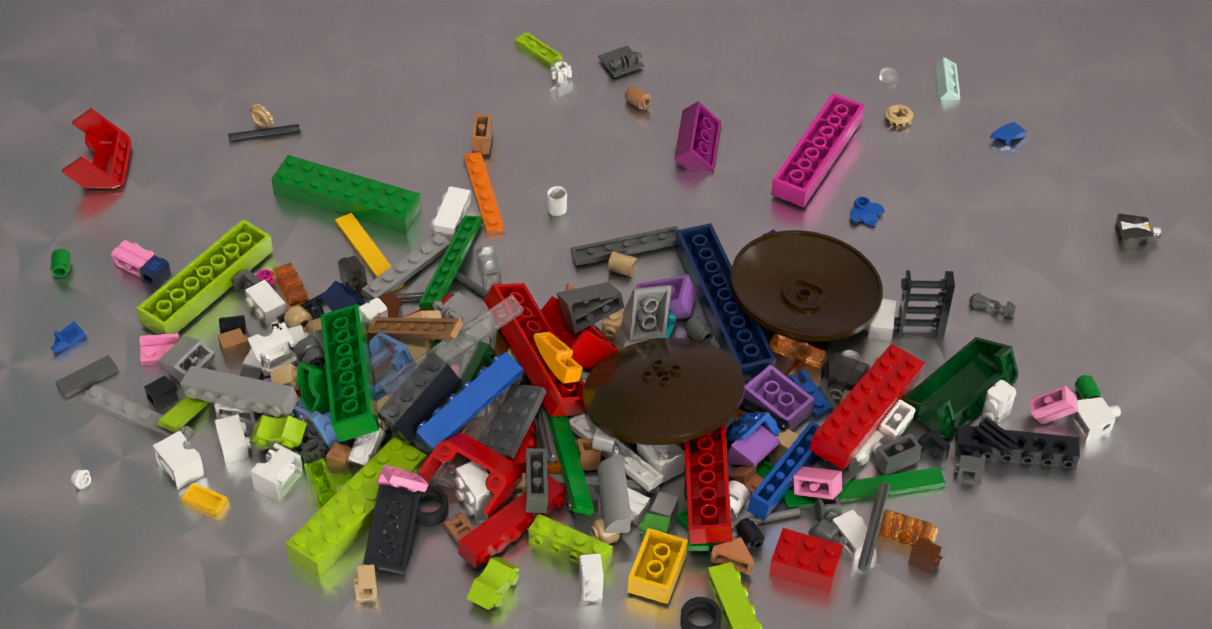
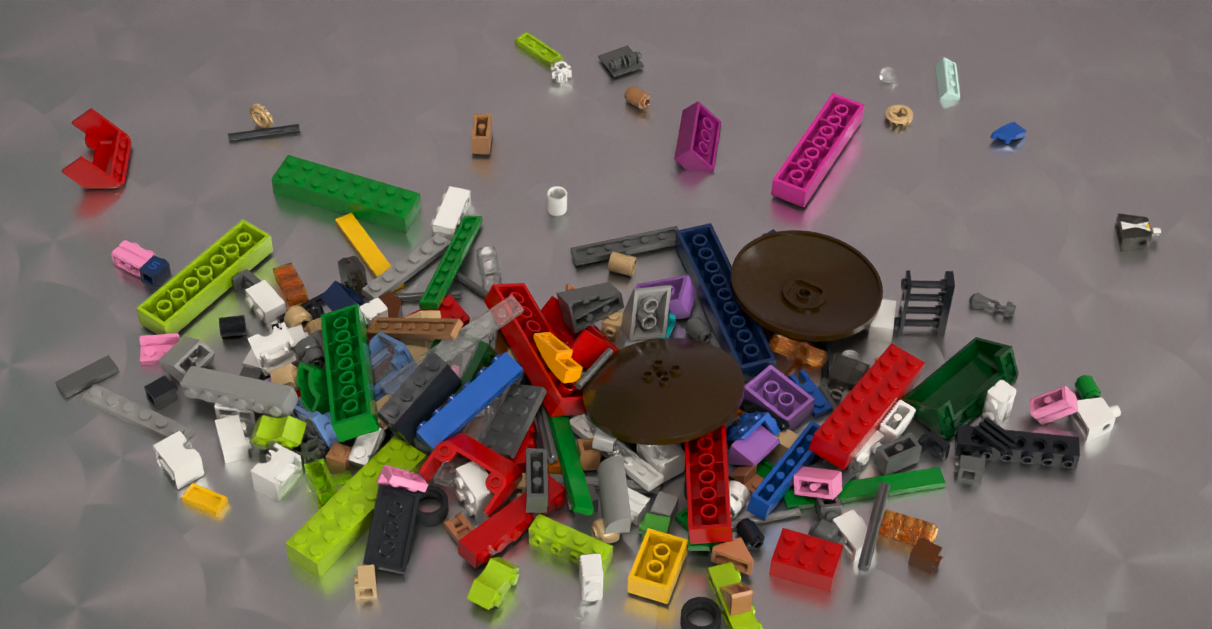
(60, 262): green brick -> none
(67, 337): blue slope -> none
(81, 478): white plate -> none
(181, 413): lime tile -> none
(233, 344): medium nougat brick -> none
(267, 275): dark pink plate -> none
(458, 308): light grey hinge -> none
(483, 193): orange plate -> none
(594, 368): none -> dark grey bar
(737, 598): none -> nougat slope
(865, 211): blue plate -> none

